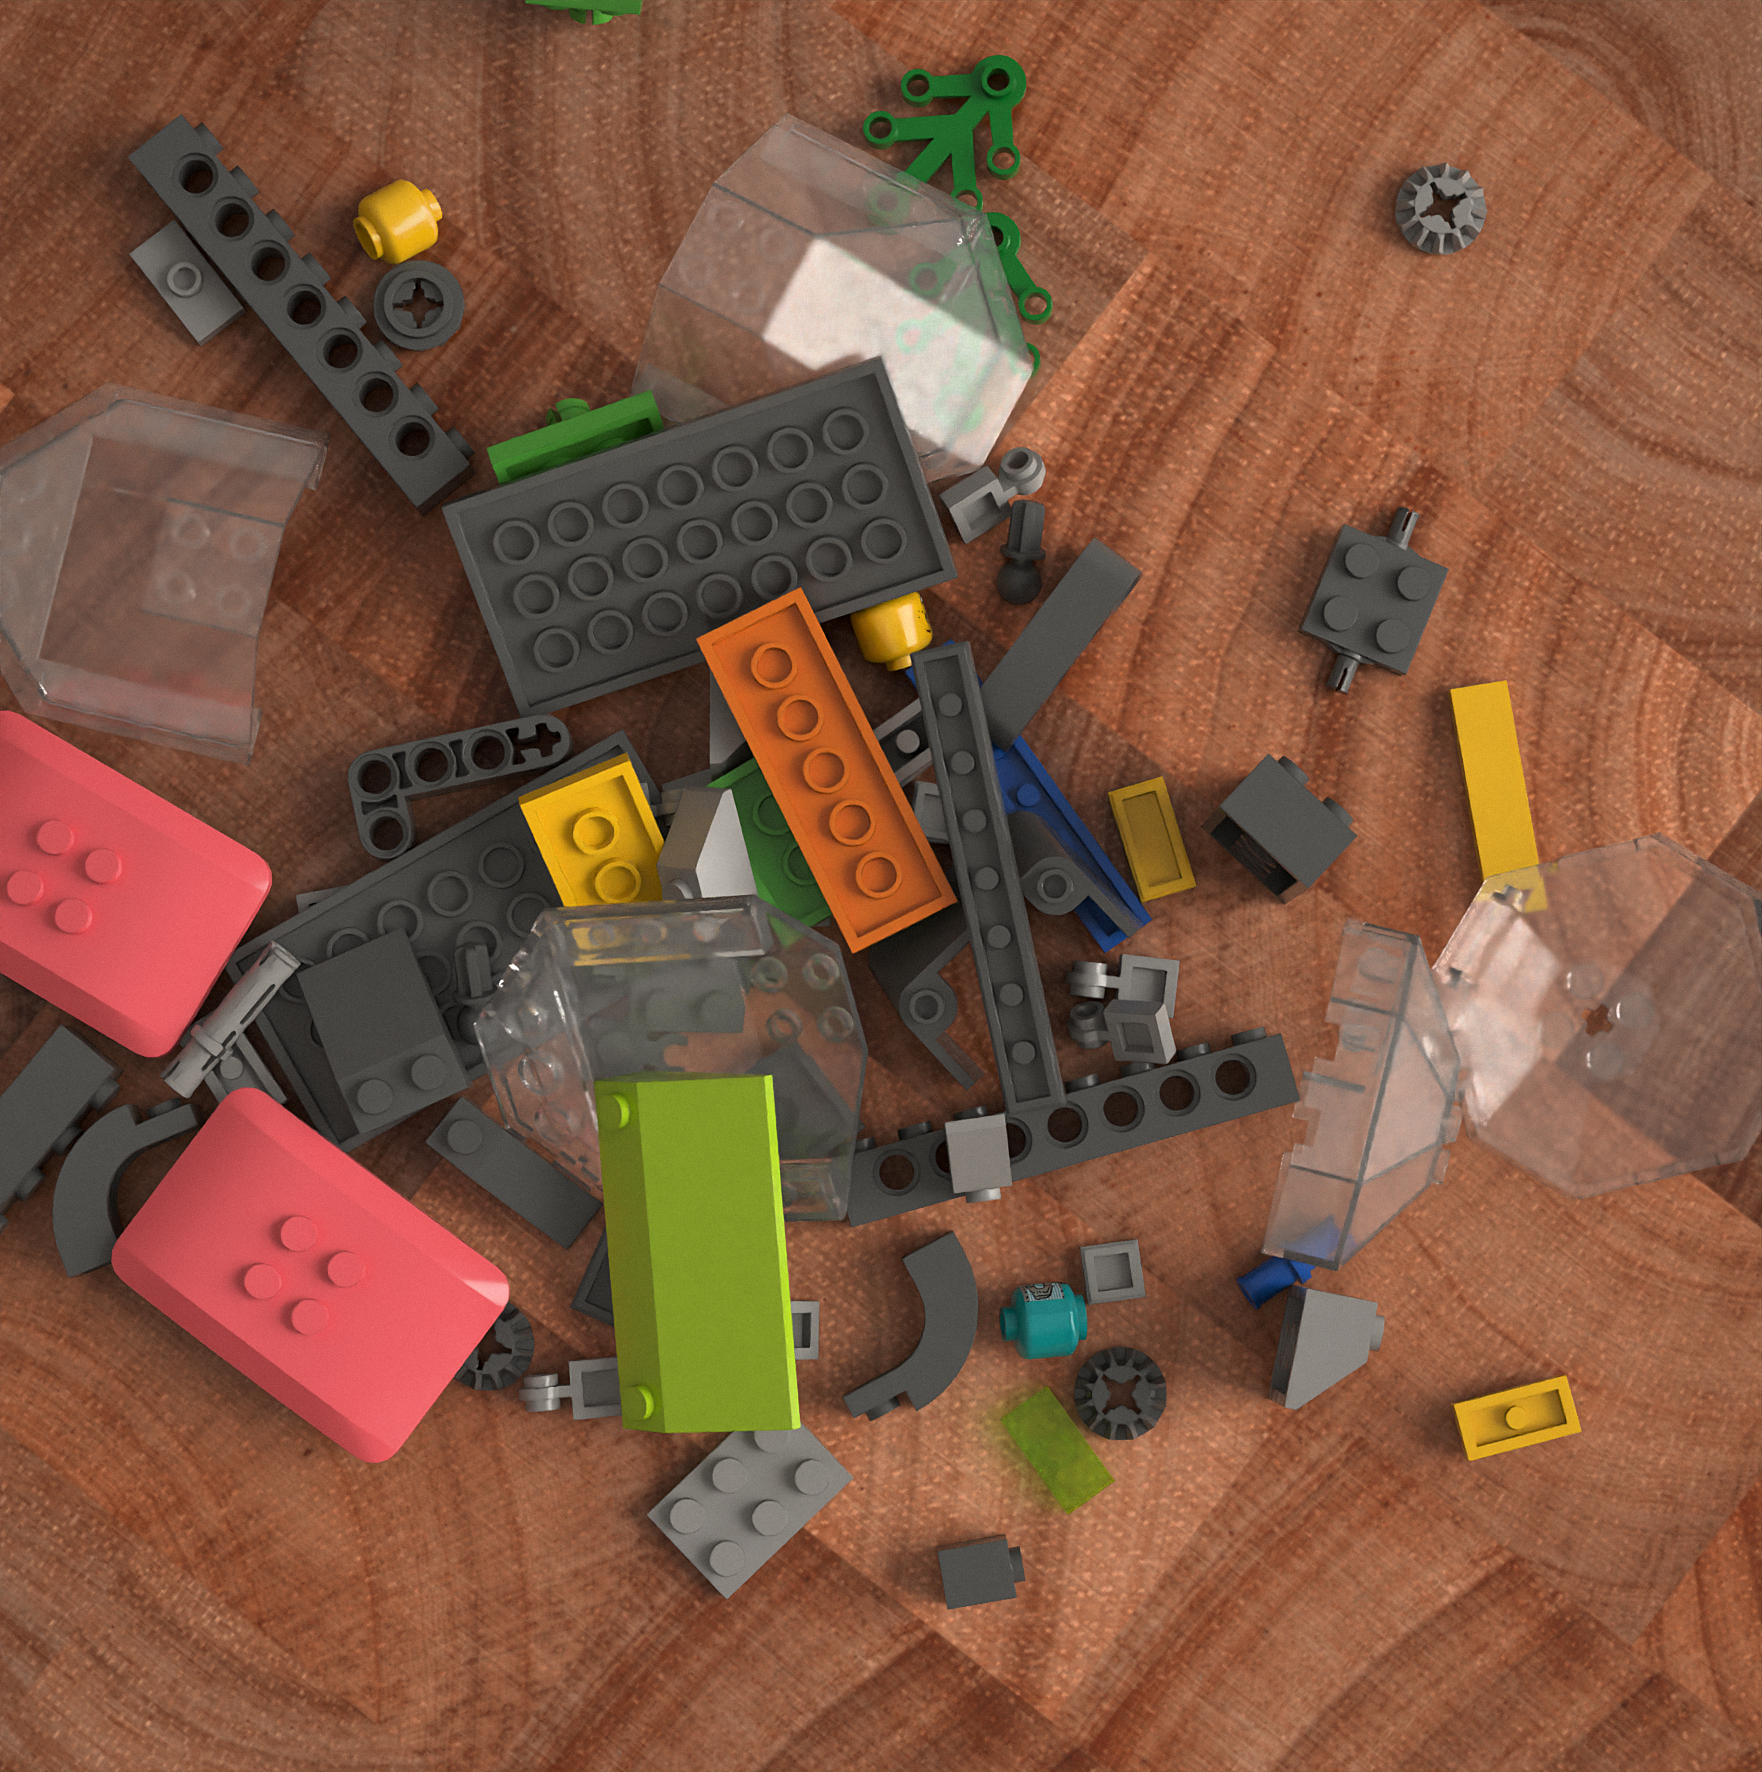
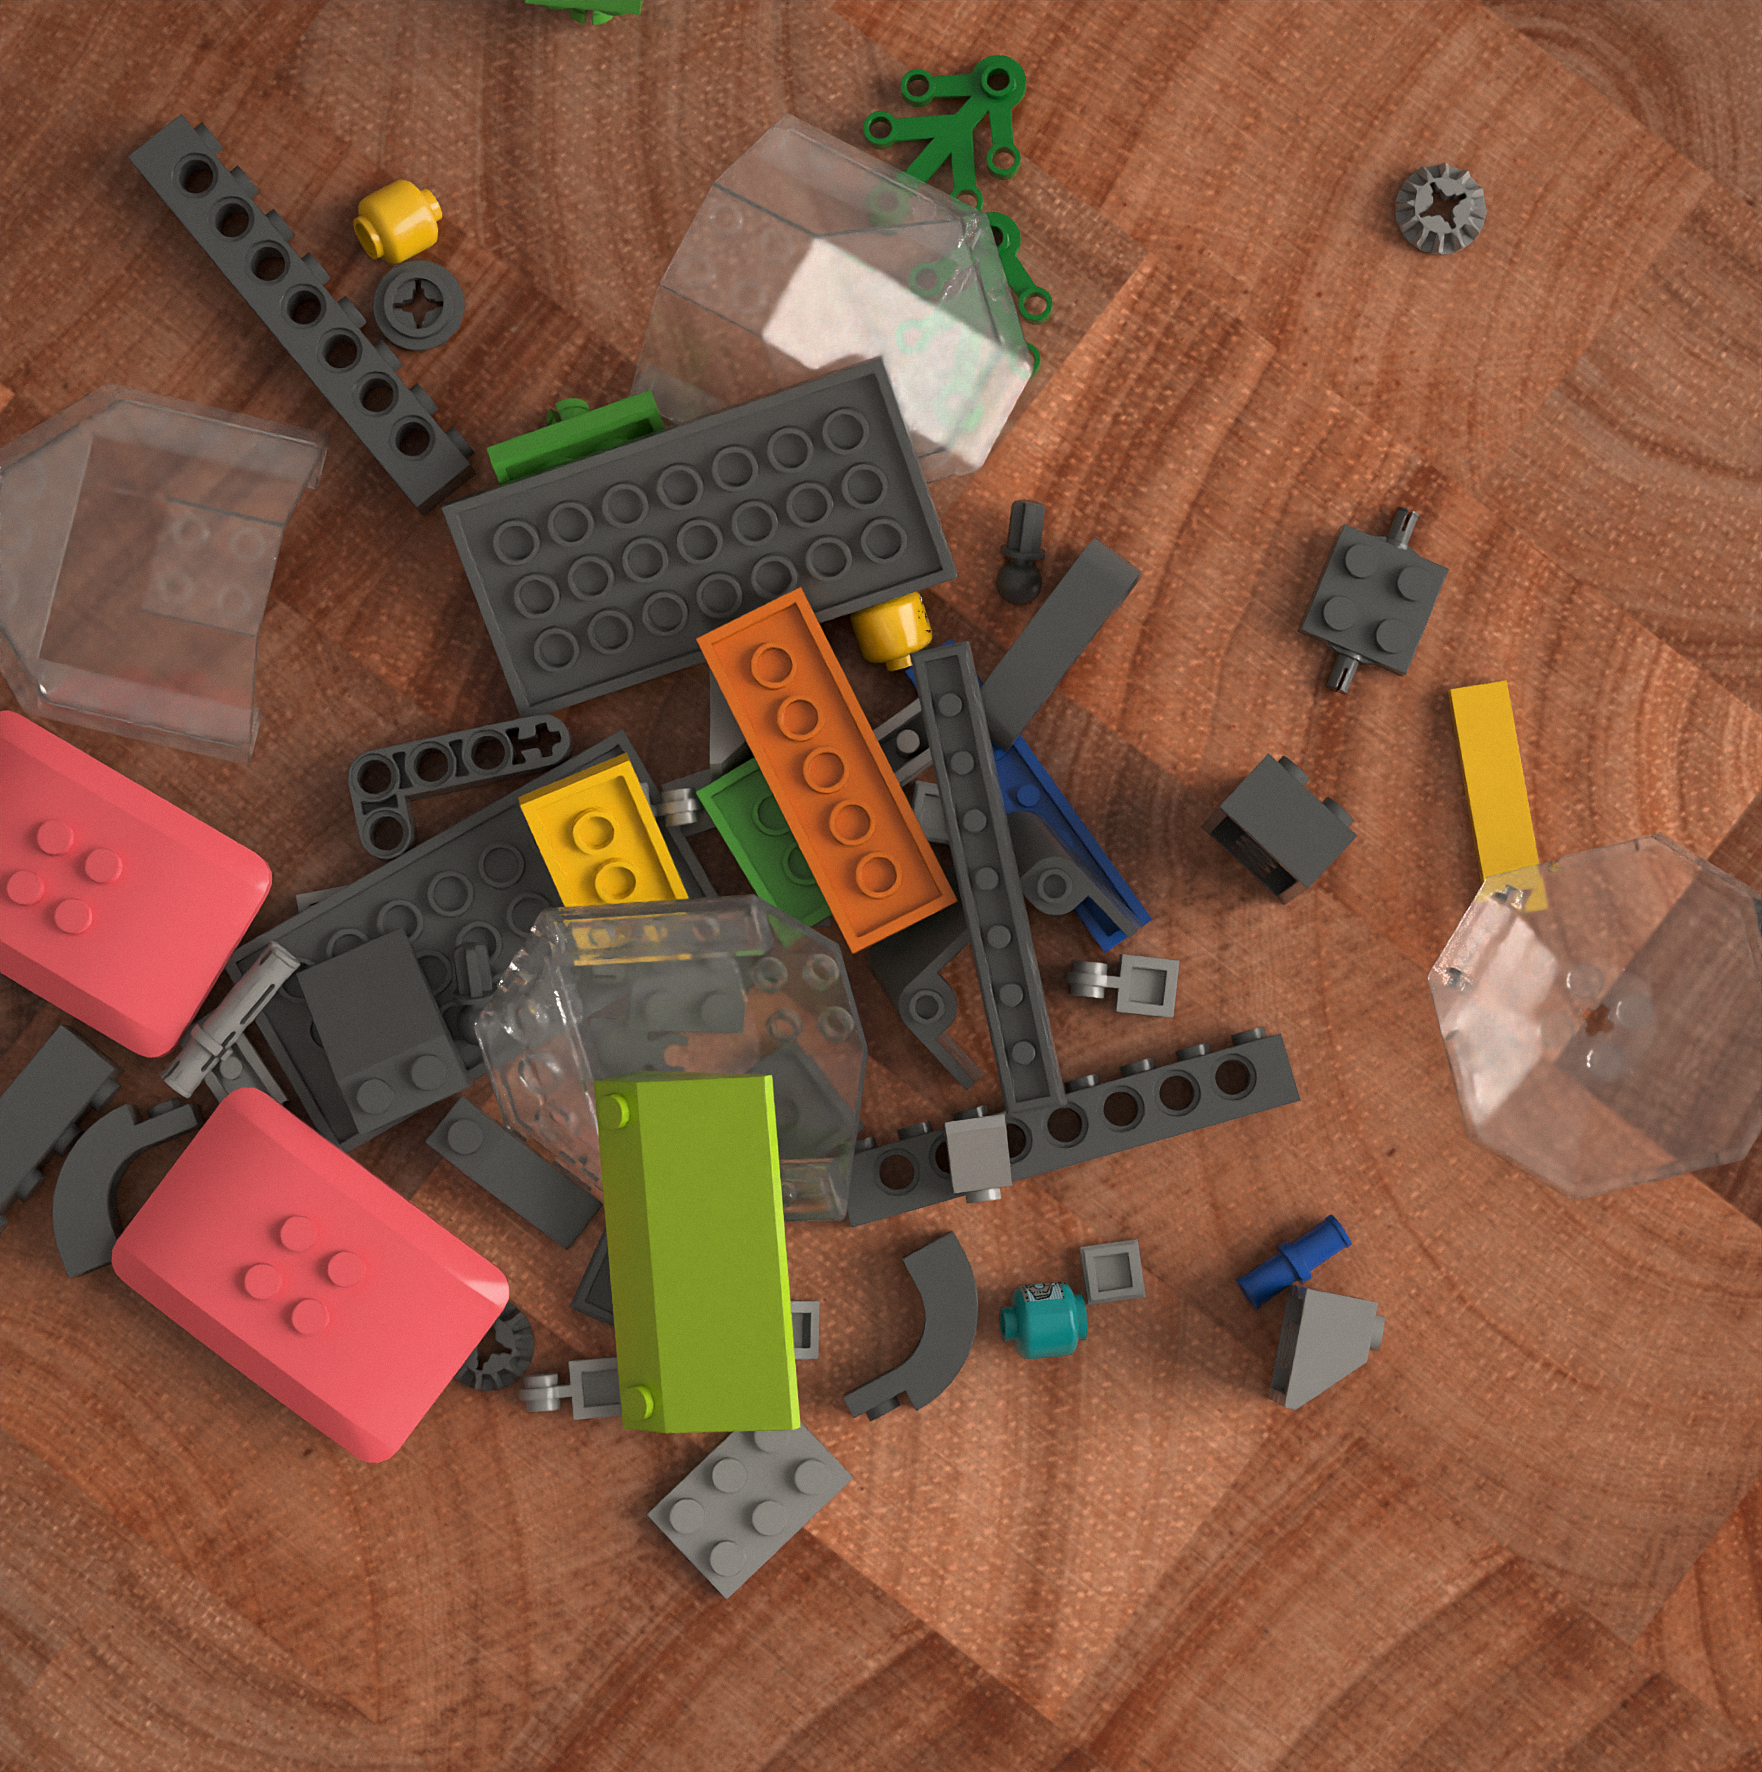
(187, 283): light grey plate -> none
(705, 848): light grey slope -> none
(980, 1571): dark grey brick -> none
(982, 498): light grey plate -> none
(1057, 1450): clear neon green plate -> none
(1092, 1394): dark grey gear -> none
(1135, 1028): light grey plate -> none
(1151, 839): yellow tile -> none
(1373, 1110): clear windscreen -> none
(1516, 1417): yellow plate -> none

